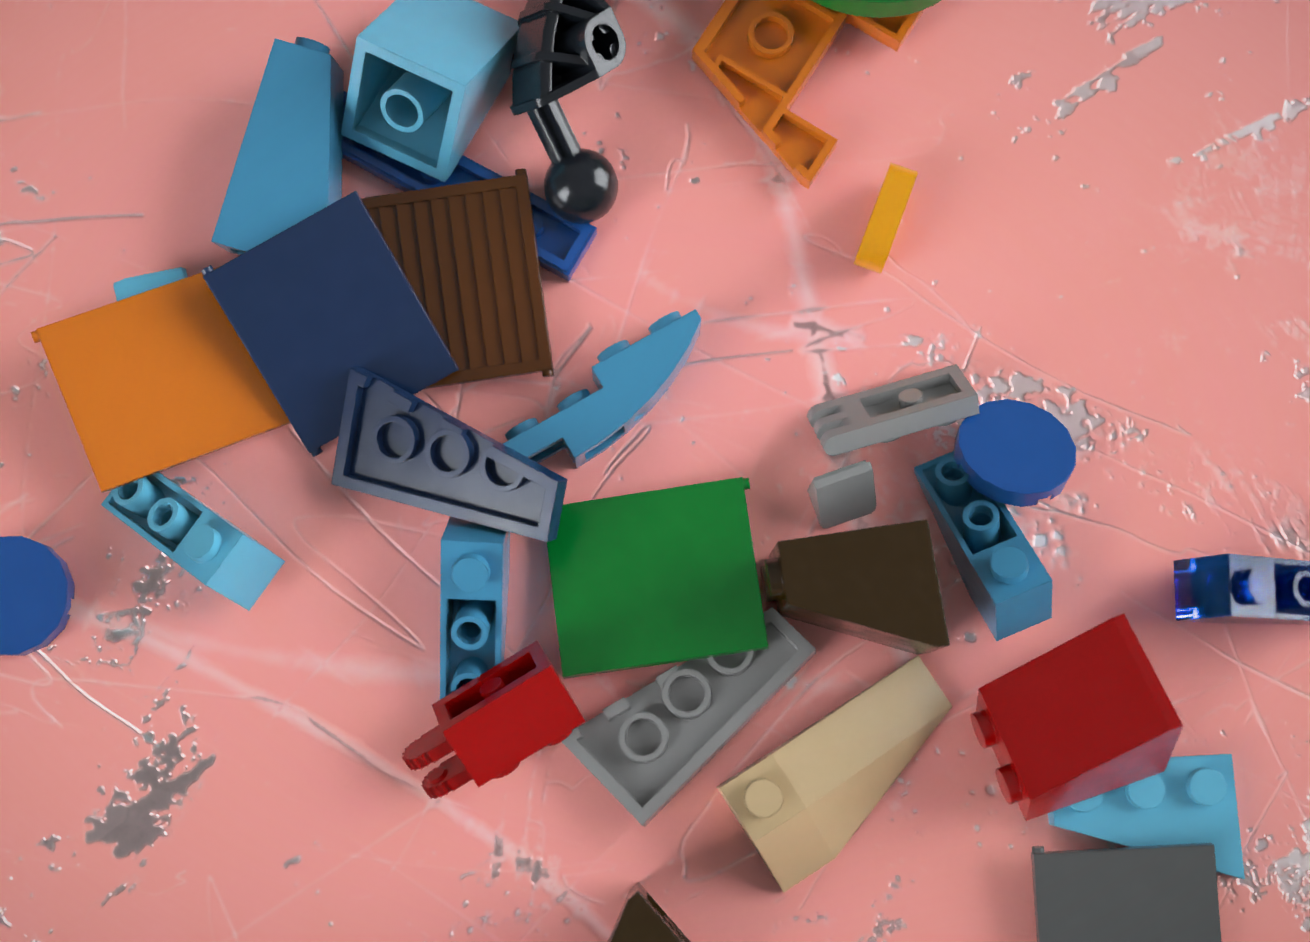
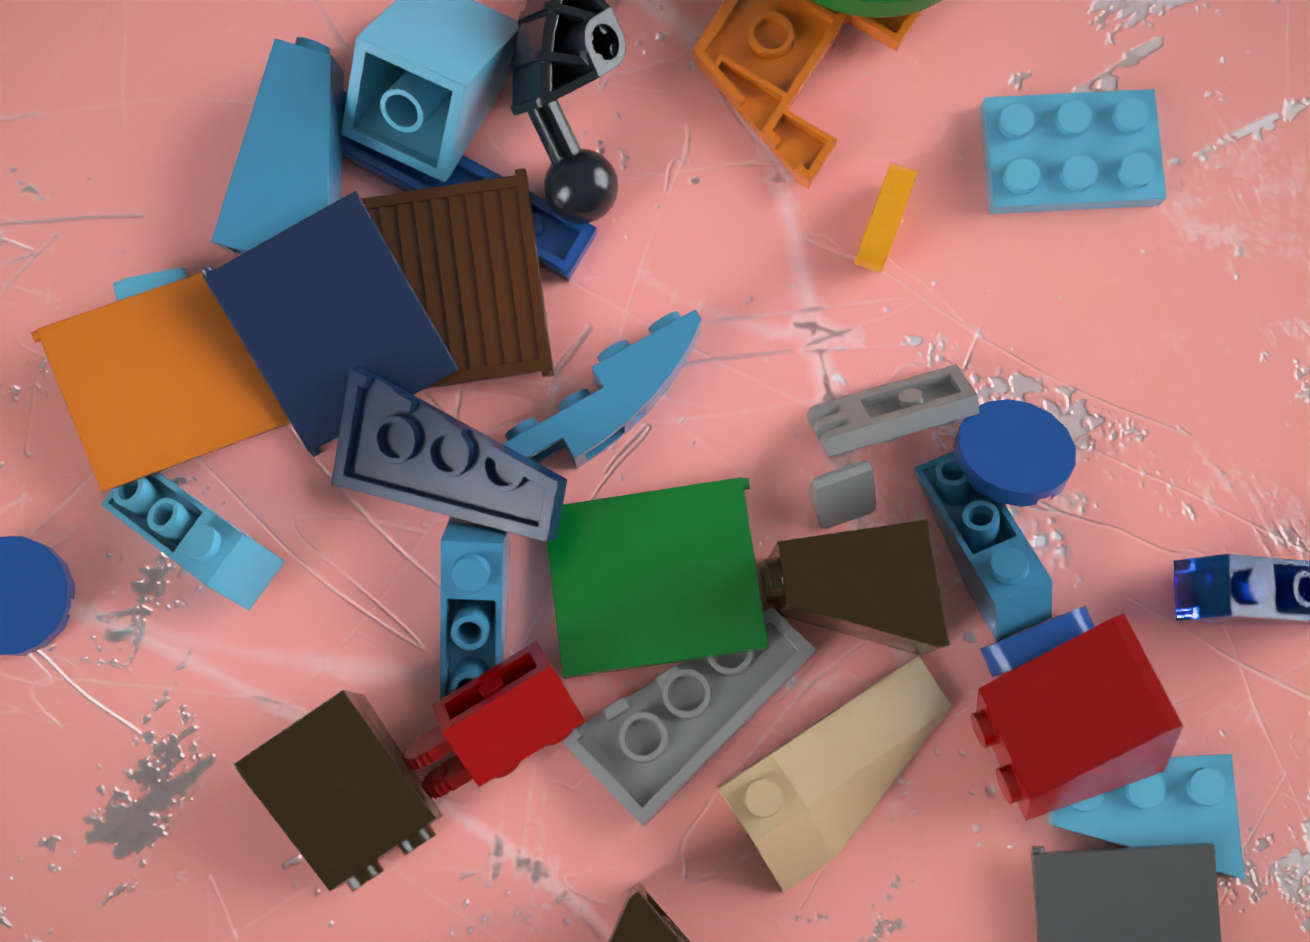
(341, 791): none -> dark brown slope
(1035, 641): none -> blue beam
(1072, 151): none -> medium azure plate

